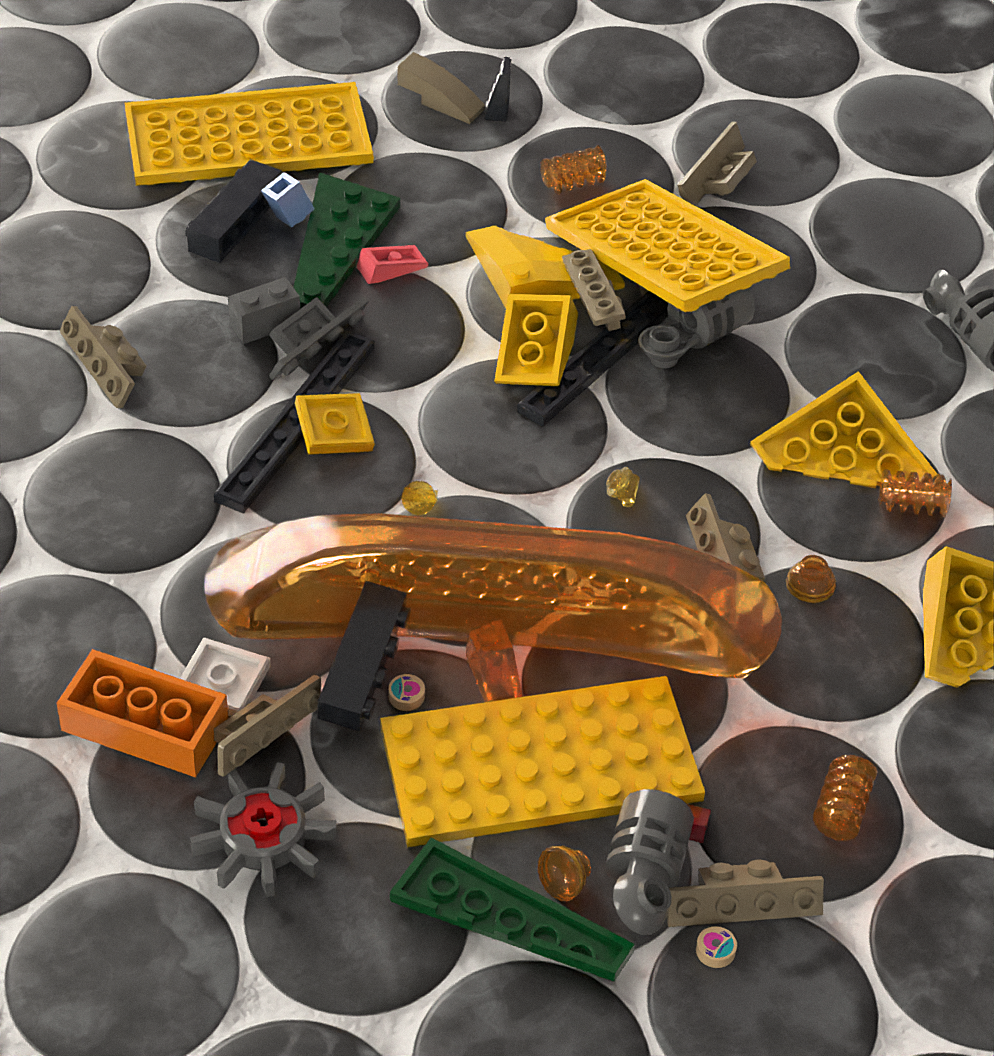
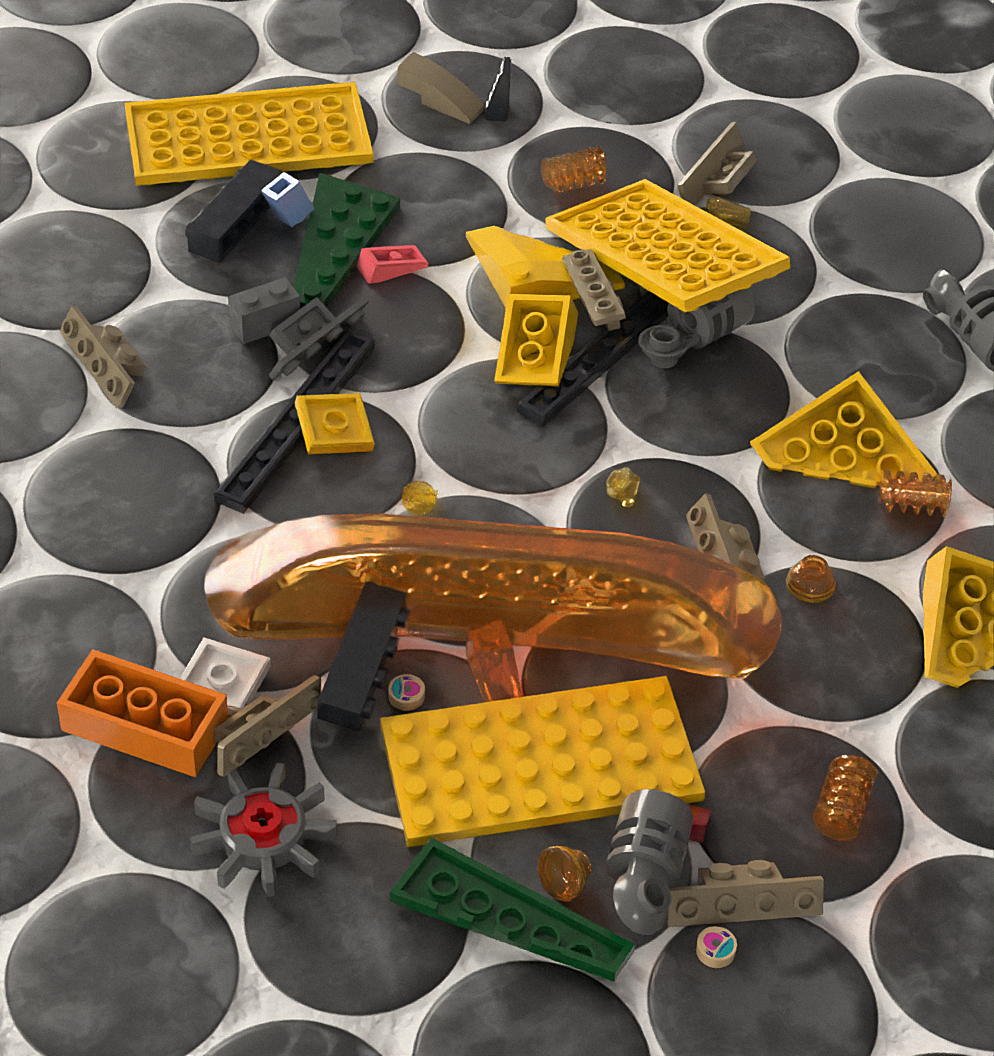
(728, 211): none -> clear yellow cone

